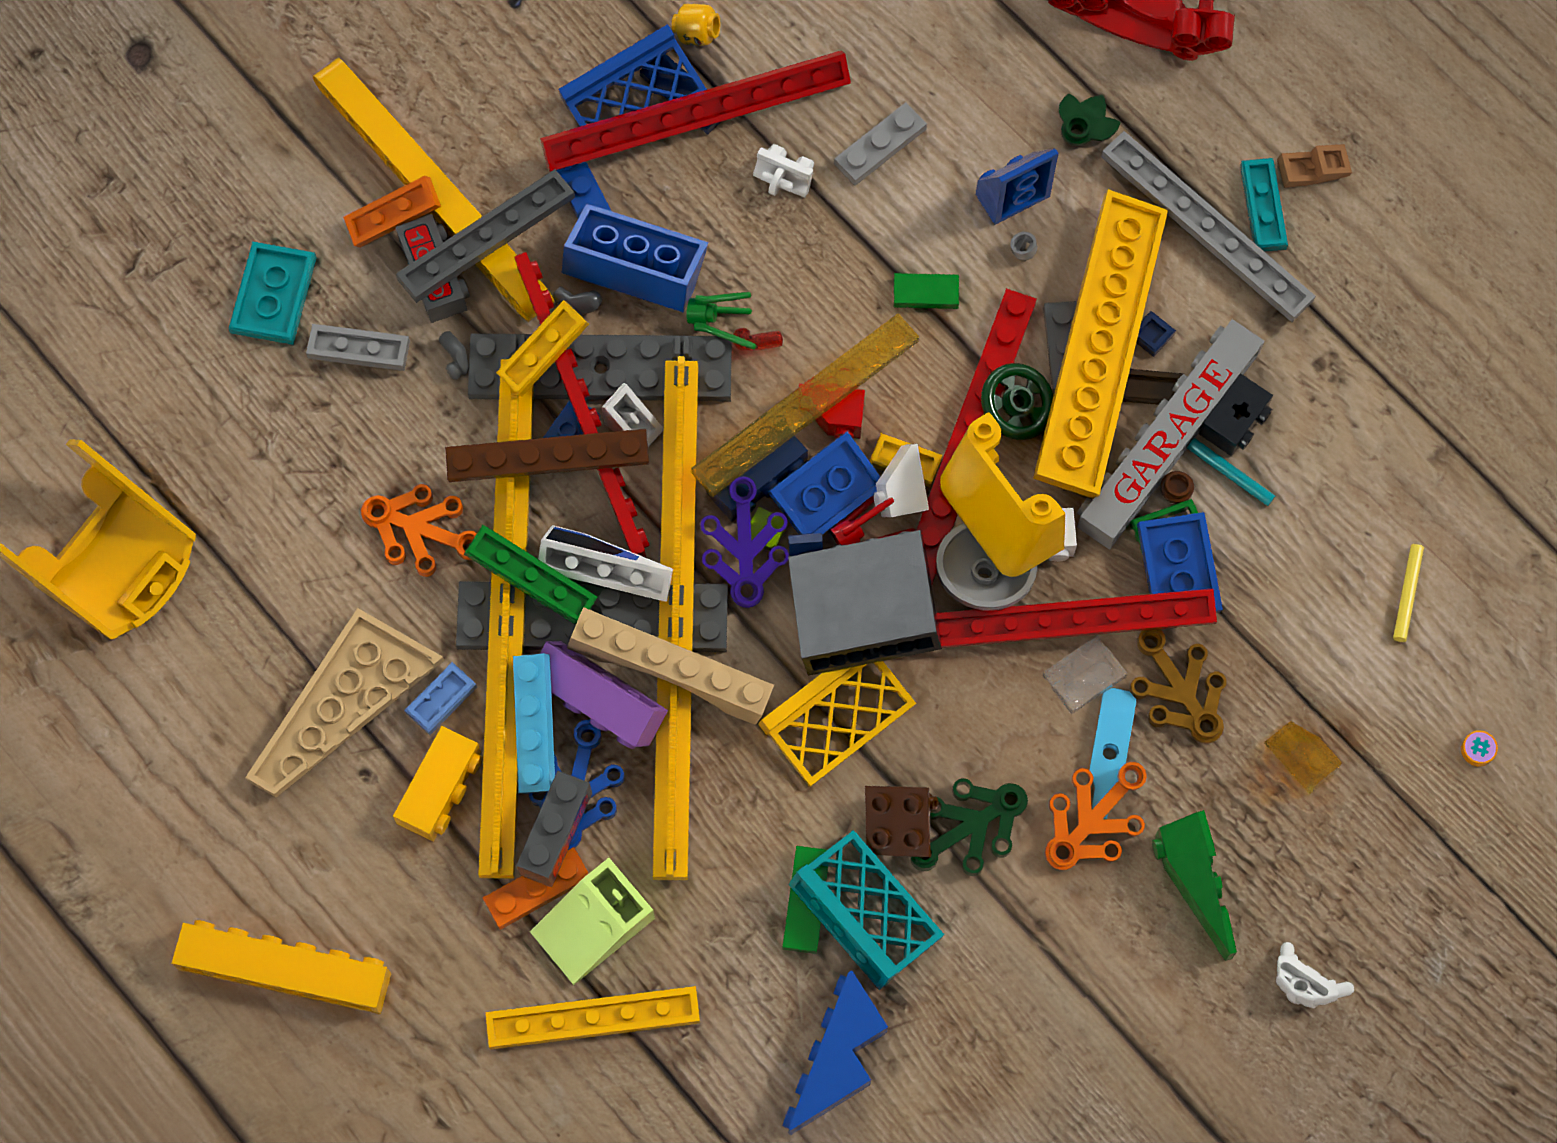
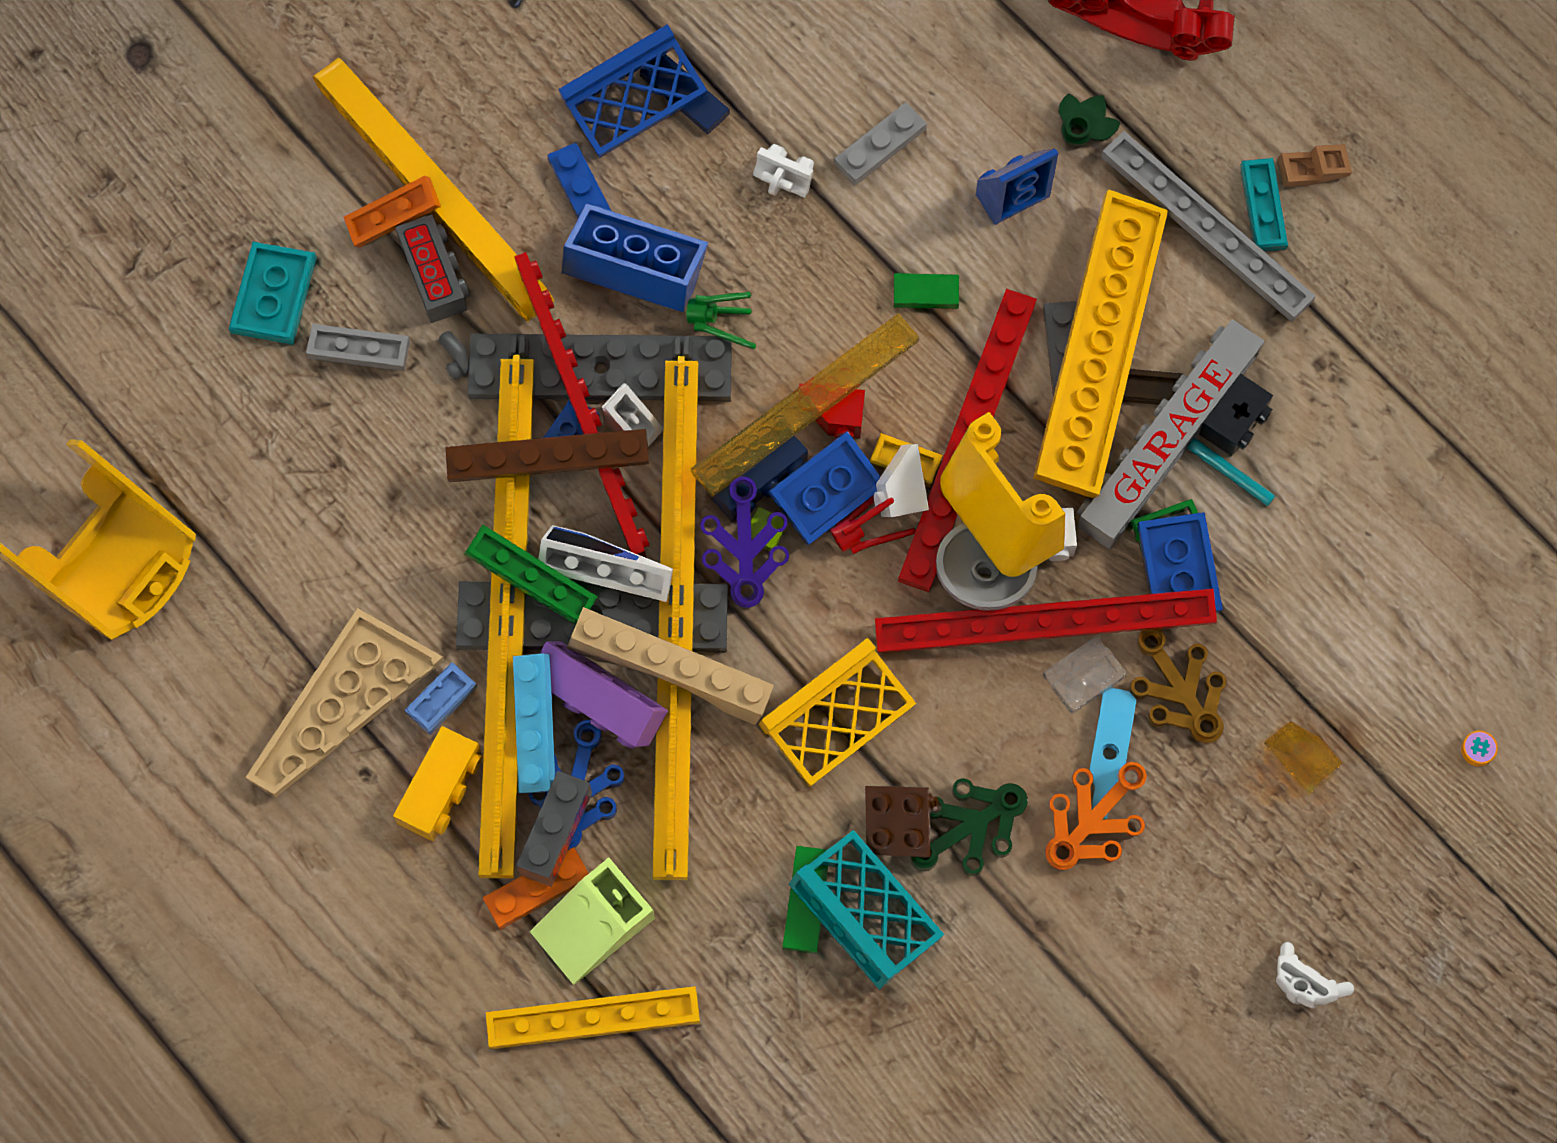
(282, 967): yellow brick -> none
(415, 525): orange plant -> none
(485, 236): dark grey plate -> none
(542, 348): yellow tile -> none
(582, 303): dark grey arm -> none
(695, 110): red plate -> none
(696, 24): yellow head -> none
(762, 340): clear red arm -> none
(804, 543): dark blue tile -> none
(836, 1069): blue slope -> none
(864, 603): brick -> none
(1018, 245): light grey hinge -> none
(1035, 385): dark green plate -> none
(1154, 333): dark blue tile -> none
(1177, 487): reddish brown plate -> none
(1187, 858): green wedge -> none
(1408, 593): light yellow bar -> none

